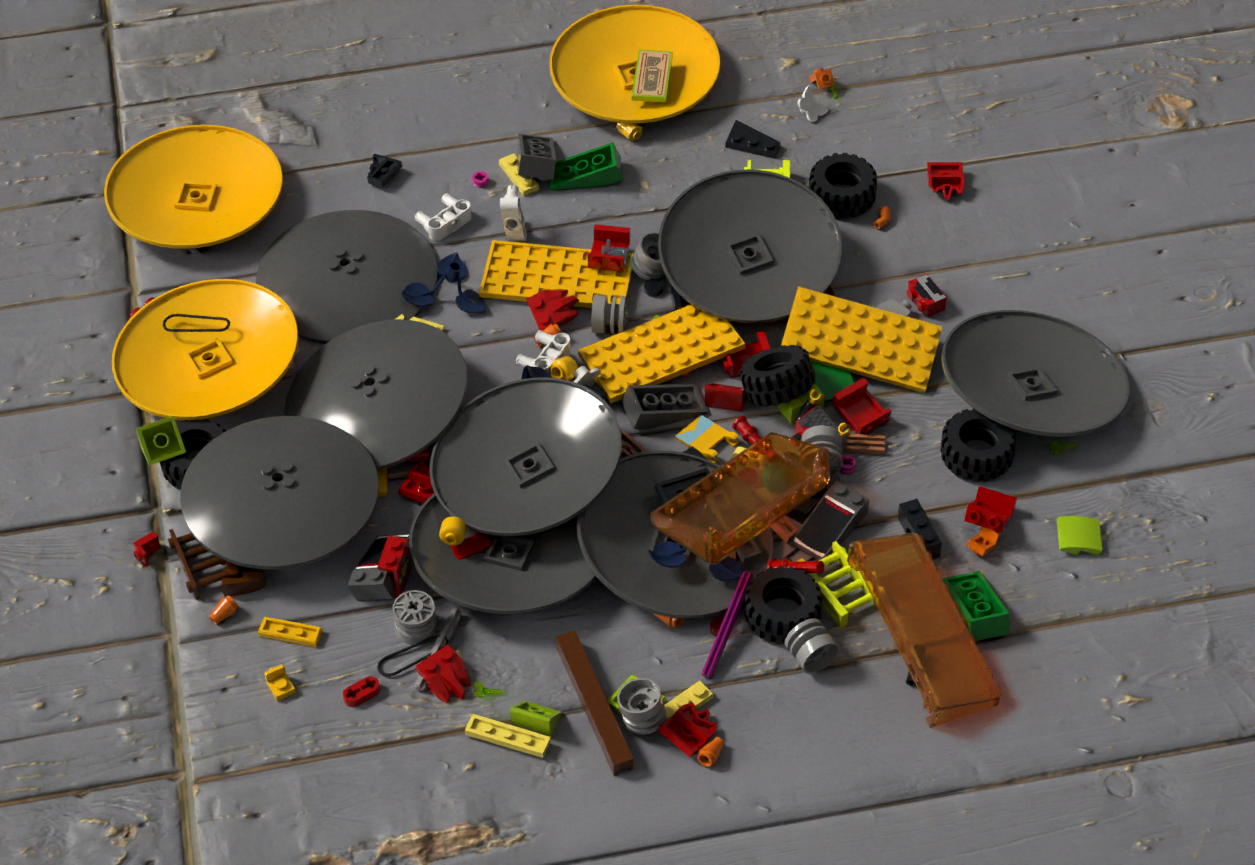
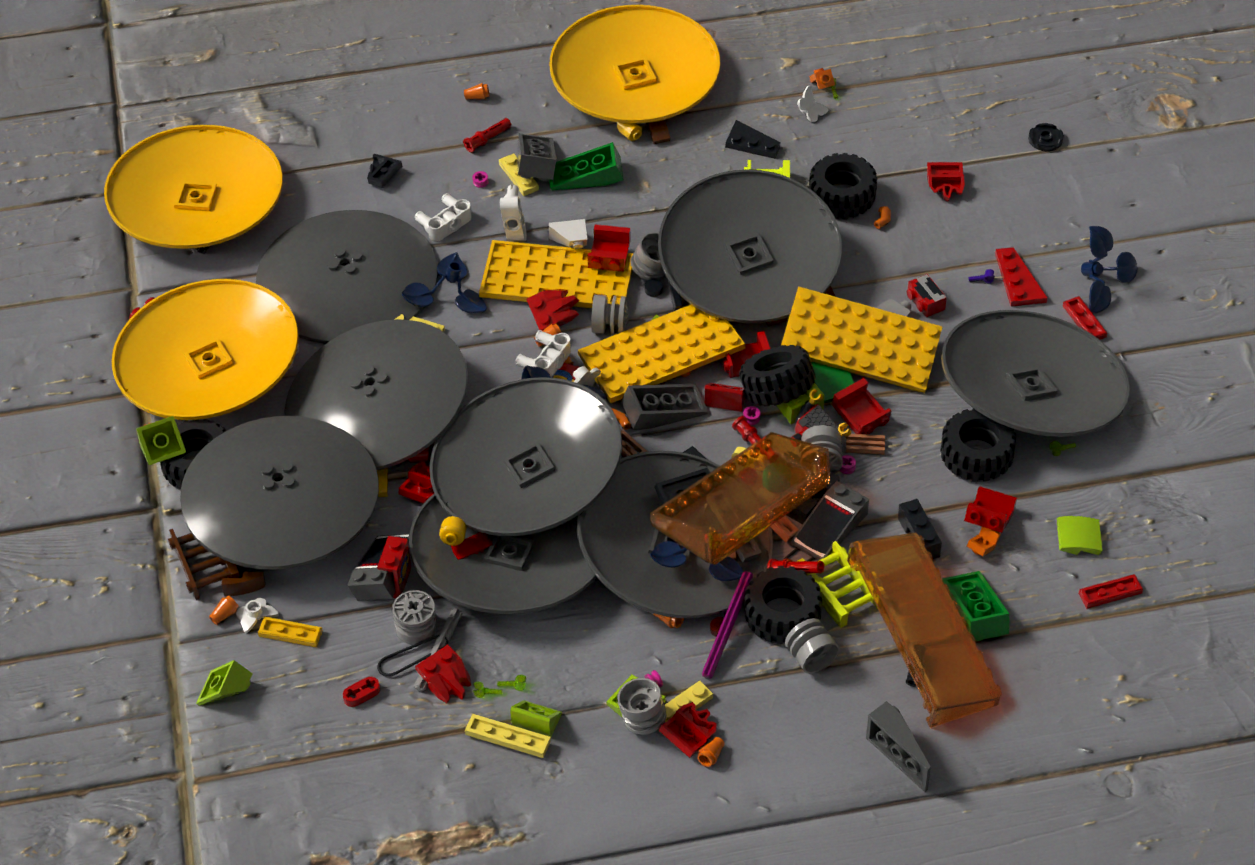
(146, 546): red bracket -> none
(196, 330): black piece -> none
(225, 682): none -> lime slope
(254, 611): none -> white animal
(279, 682): yellow bracket -> none
(479, 91): none -> orange cone
(481, 137): none -> red pin
(518, 683): none -> clear neon green hand
(564, 368): yellow head -> none
(569, 233): none -> white slope
(594, 702): reddish brown tile -> none
(616, 251): clear light blue bracket -> none
(622, 418): none -> orange arm
(652, 75): tile -> none
(655, 677): none -> dark pink bush
(658, 131): none -> reddish brown slope
(705, 435): yellow flag -> none
(751, 410): none -> dark pink bush
(895, 740): none -> dark grey slope
(988, 277): none -> dark purple hand
(1018, 280): none -> red wing
(1046, 137): none -> black tile
(1084, 317): none -> red tile
(1100, 243): none -> dark blue plant
(1110, 591): none -> red tile

